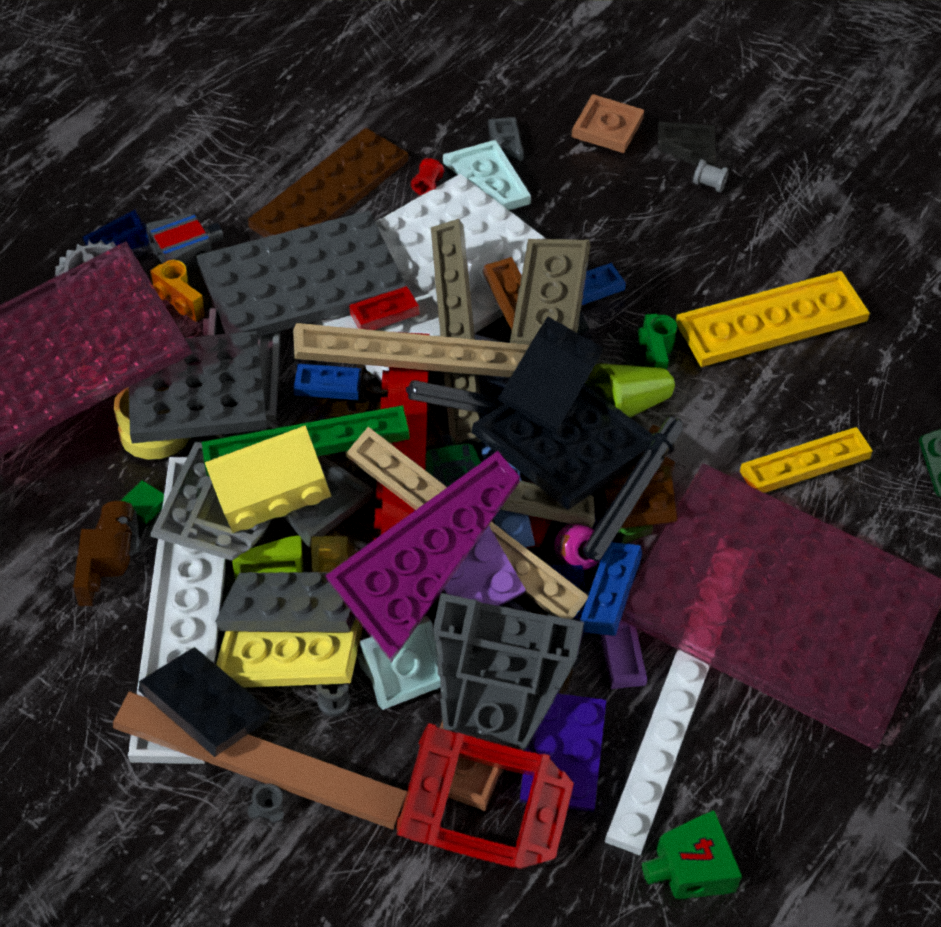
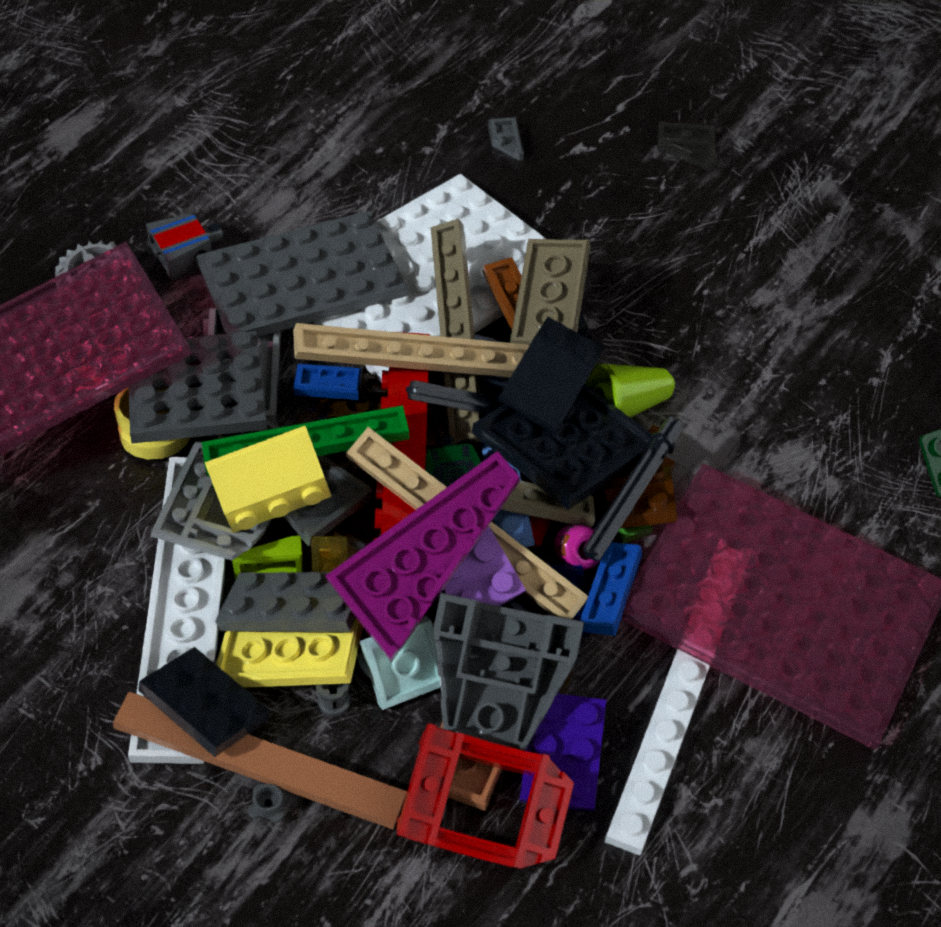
(105, 549): reddish brown plate -> none
(124, 229): clear blue slope -> none
(145, 500): green tile -> none
(172, 285): plate -> none
(331, 185): reddish brown plate -> none
(384, 309): red plate -> none
(429, 174): red bush -> none
(491, 172): light aqua wing -> none
(602, 283): blue plate -> none
(608, 123): nougat plate -> none
(624, 658): medium lavender tile -> none
(658, 339): green plate -> none
(695, 860): green torso -> none
(710, 175): light grey bush -> none
(771, 318): yellow plate -> none
(806, 460): yellow plate -> none

